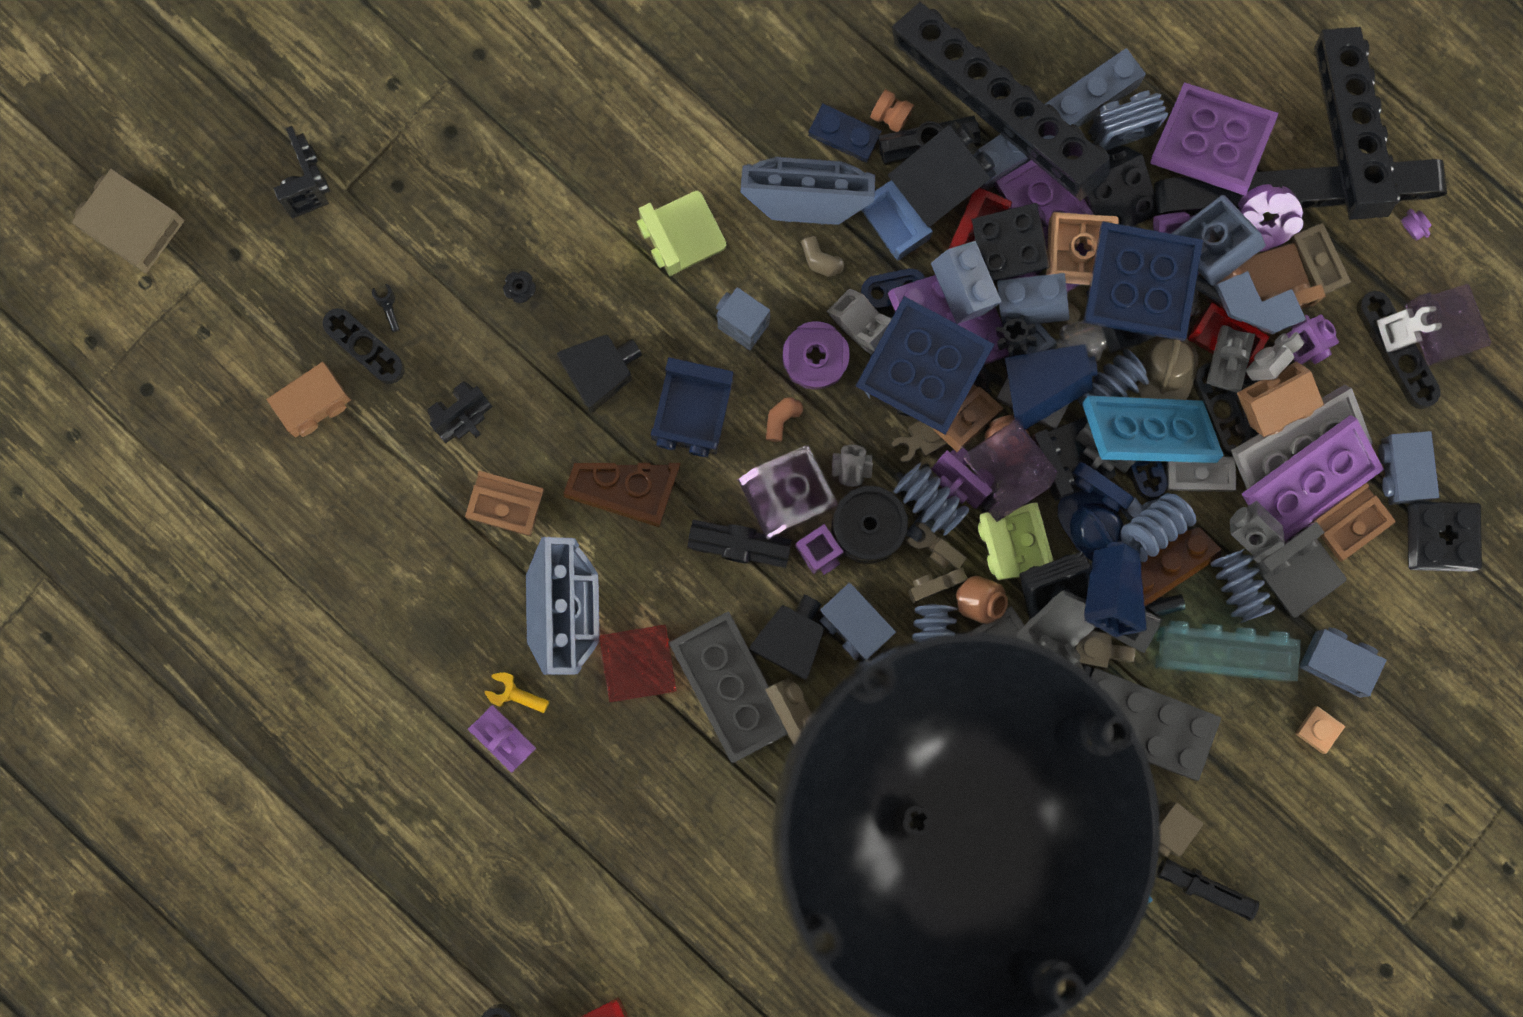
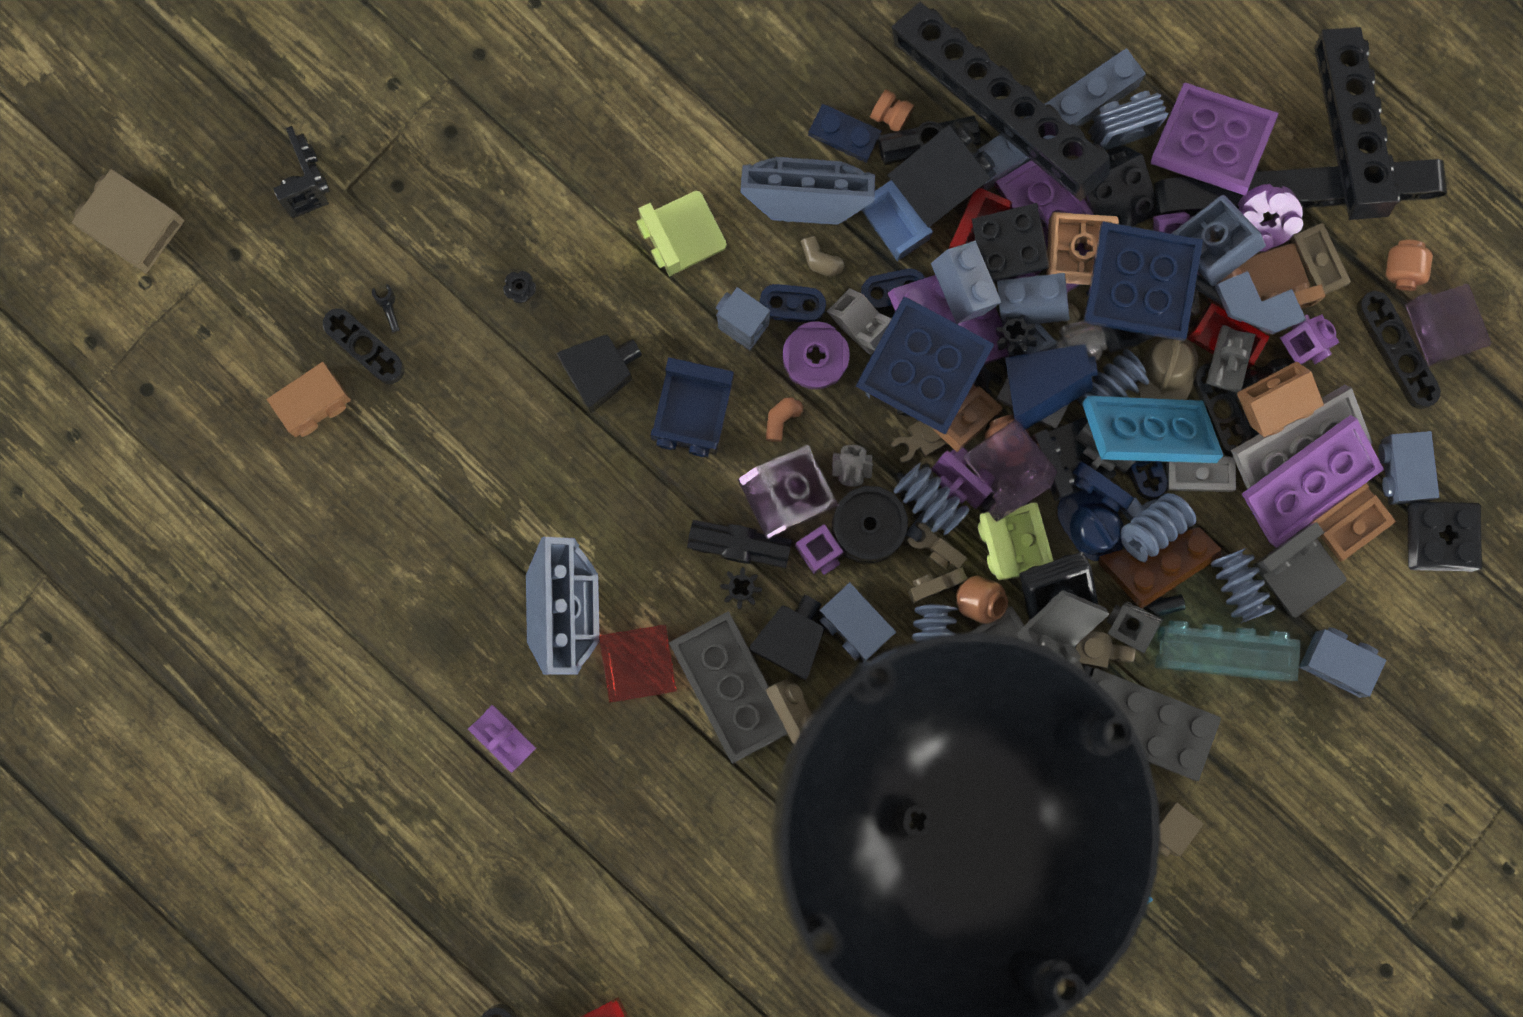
(462, 415): black hips -> none
(504, 503): medium nougat plate -> none
(515, 694): yellow bar -> none
(626, 490): reddish brown wing -> none
(740, 598): none -> black gear
(792, 302): none -> dark blue plate
(1116, 591): dark blue slope -> none
(1195, 883): black pin -> none
(1257, 531): dark grey brick -> none
(1273, 360): light grey plate -> none
(1320, 730): light nougat plate -> none
(1404, 328): plate -> none
(1409, 264): none -> nougat head
(1416, 224): medium lavender plate -> none

